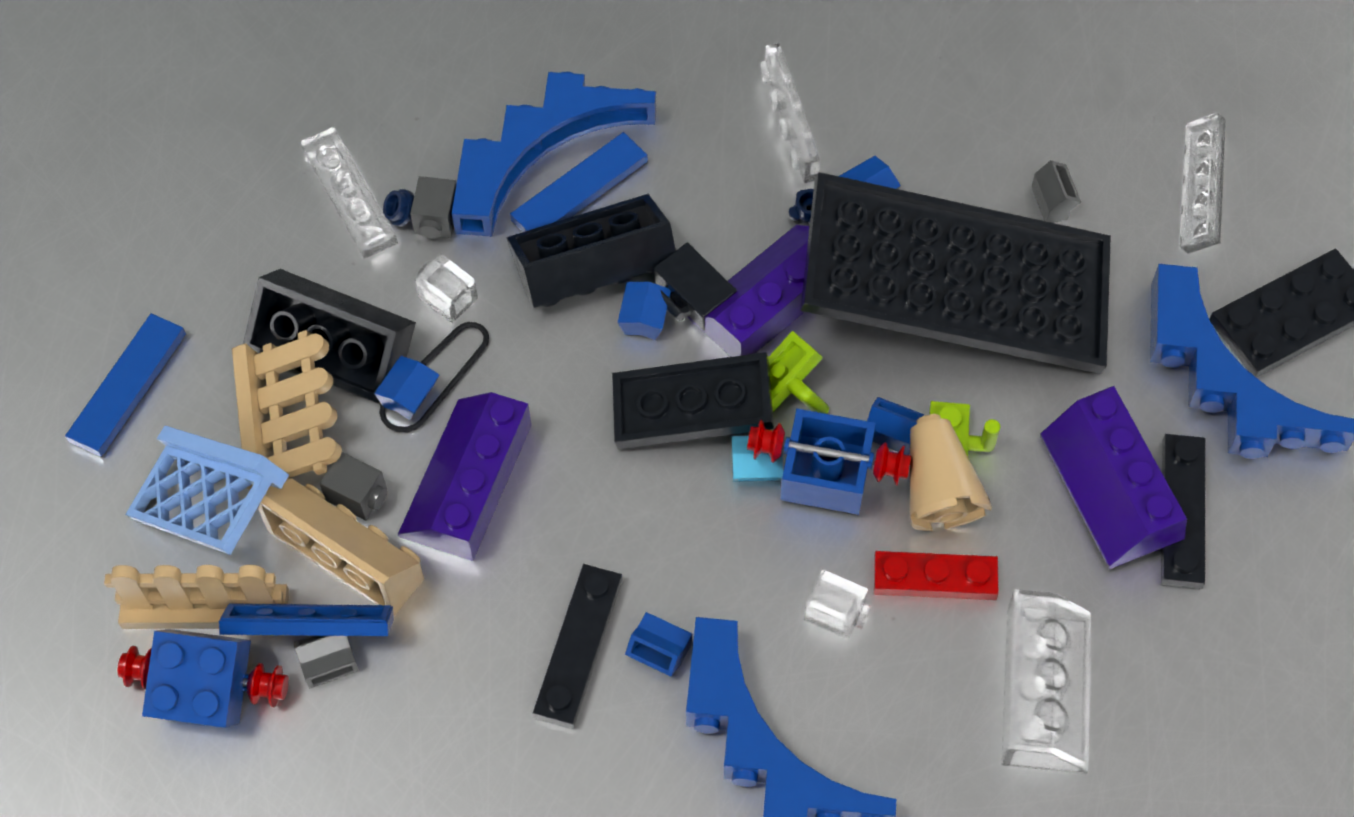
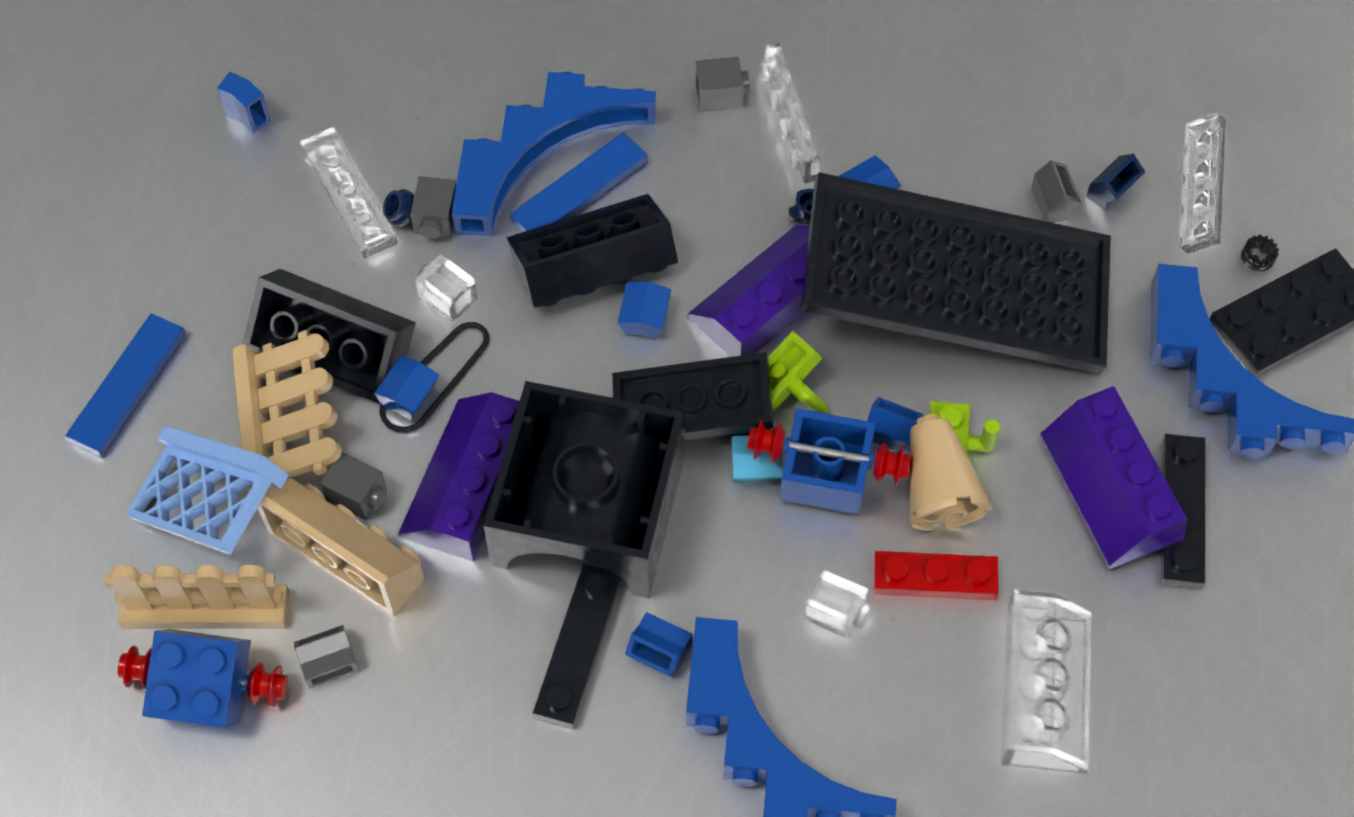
(243, 102): none -> blue piece
(306, 620): blue tile -> none
(587, 482): none -> black piece
(693, 285): black piece -> none
(721, 84): none -> dark grey brick
(1125, 167): none -> dark blue piece
(1266, 247): none -> black bush

